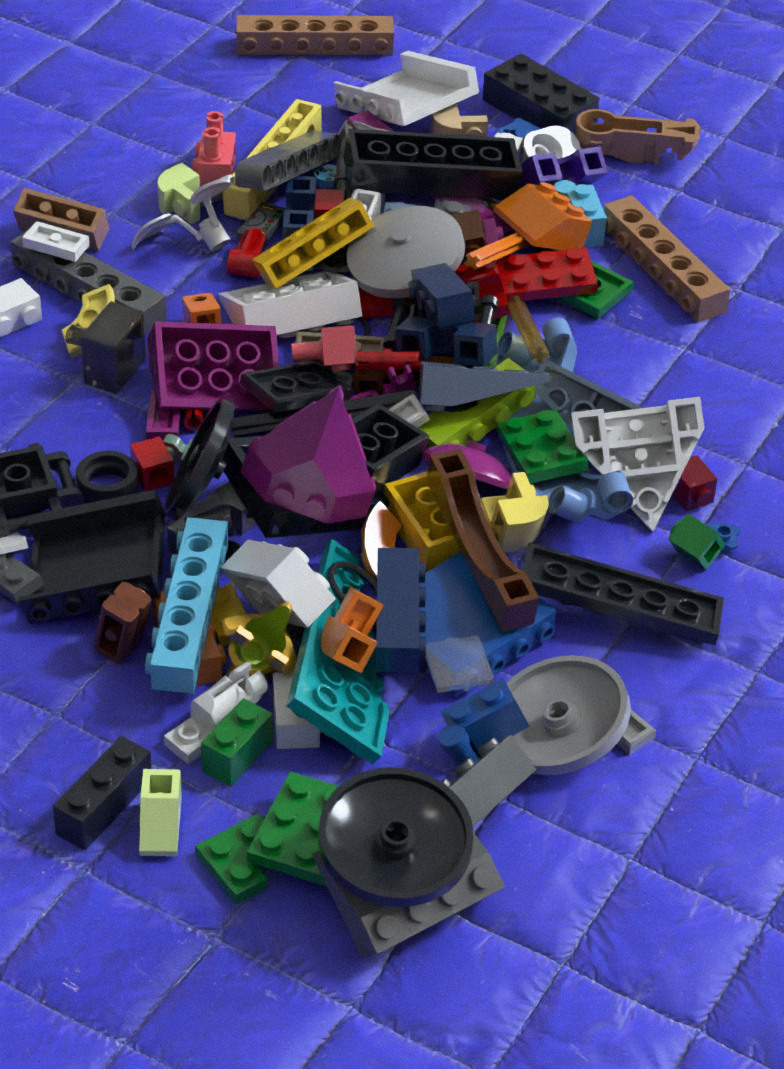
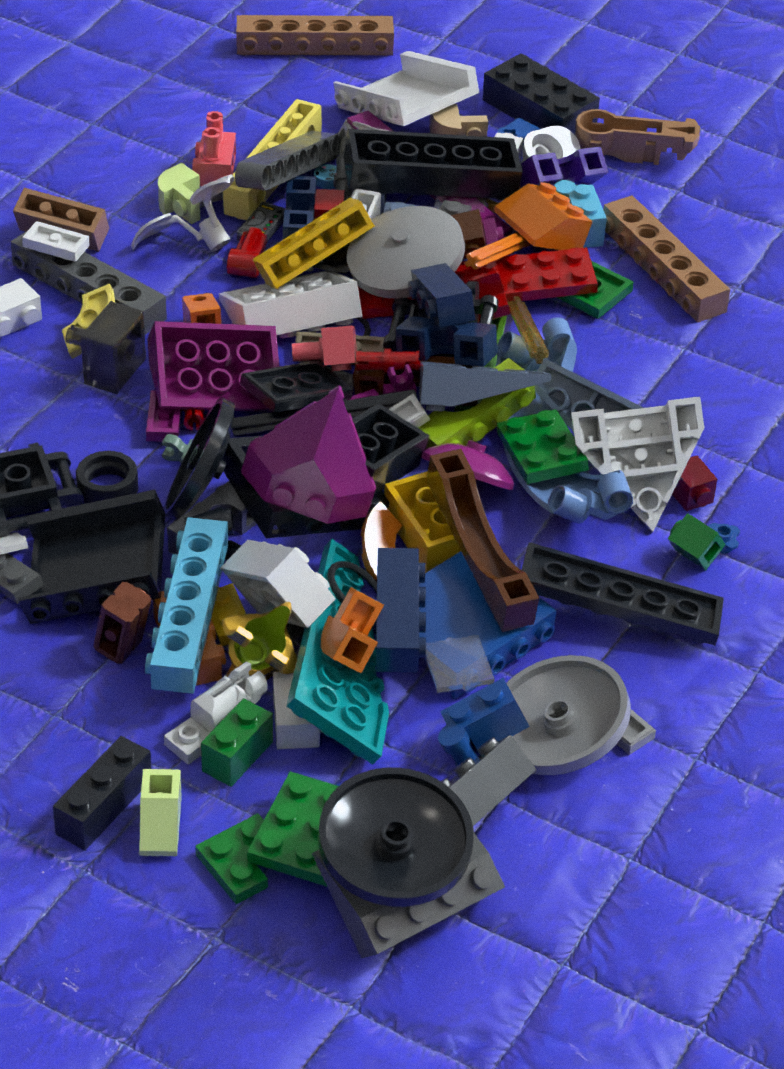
(153, 463): red brick -> none
(517, 515): light yellow brick -> none

